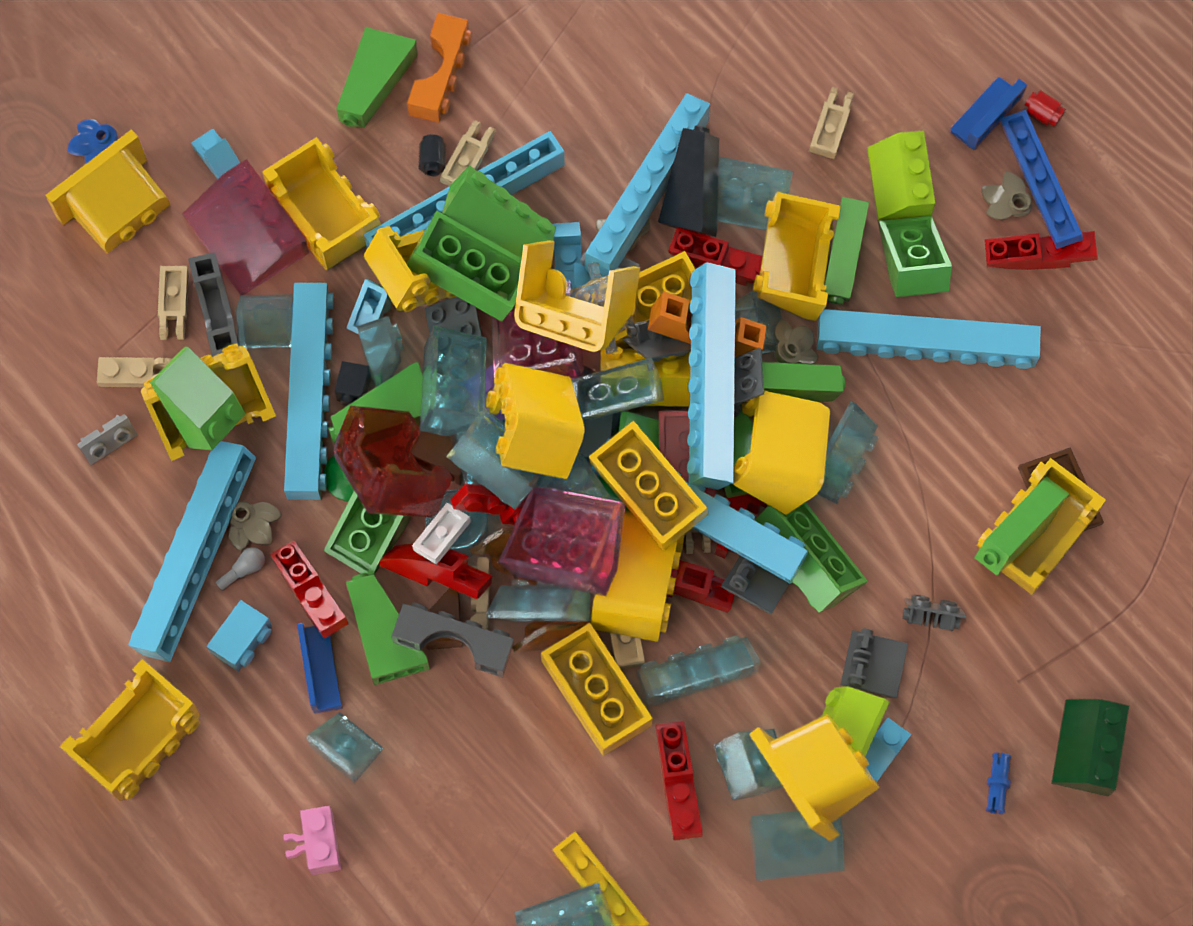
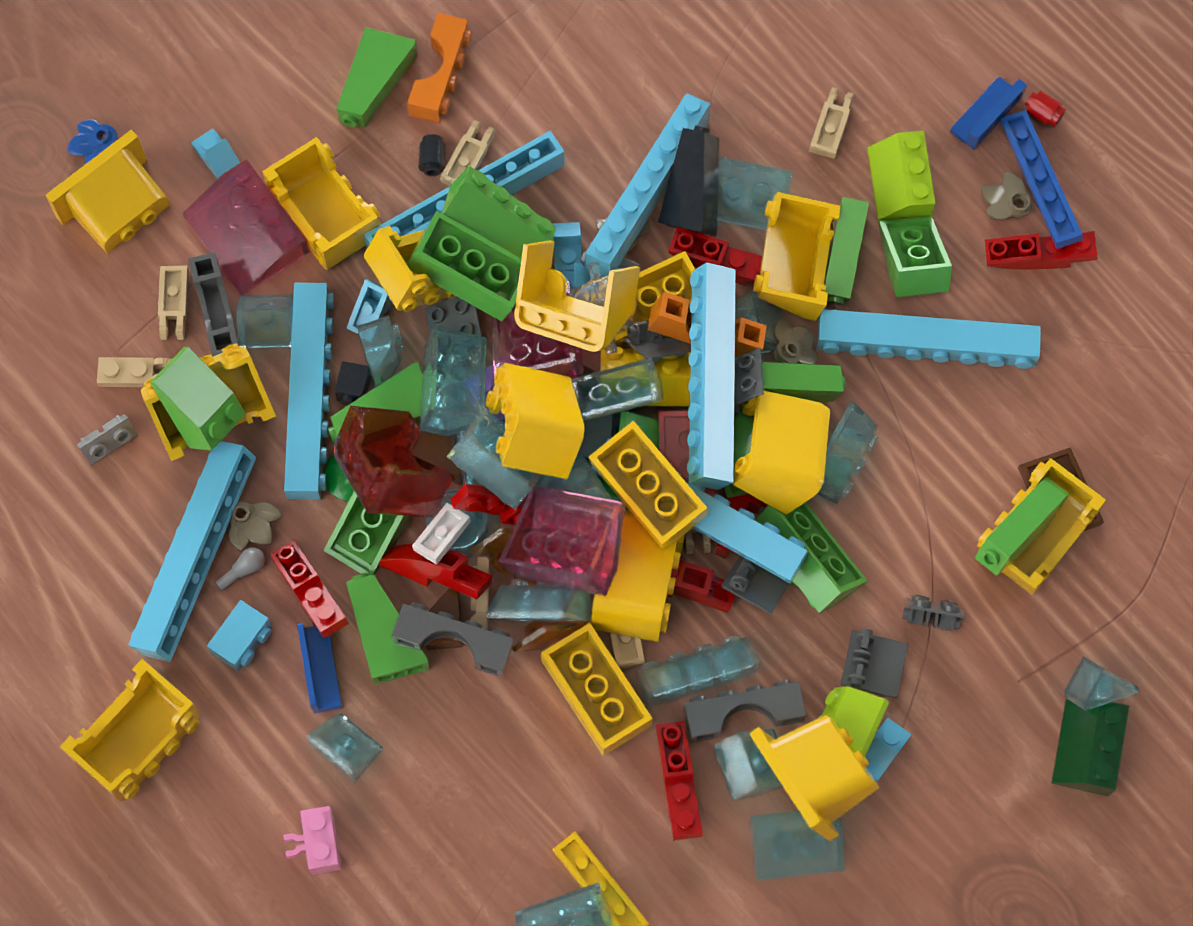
(779, 703): none -> dark grey arch
(998, 783): blue pin -> none
(1096, 686): none -> clear light blue slope

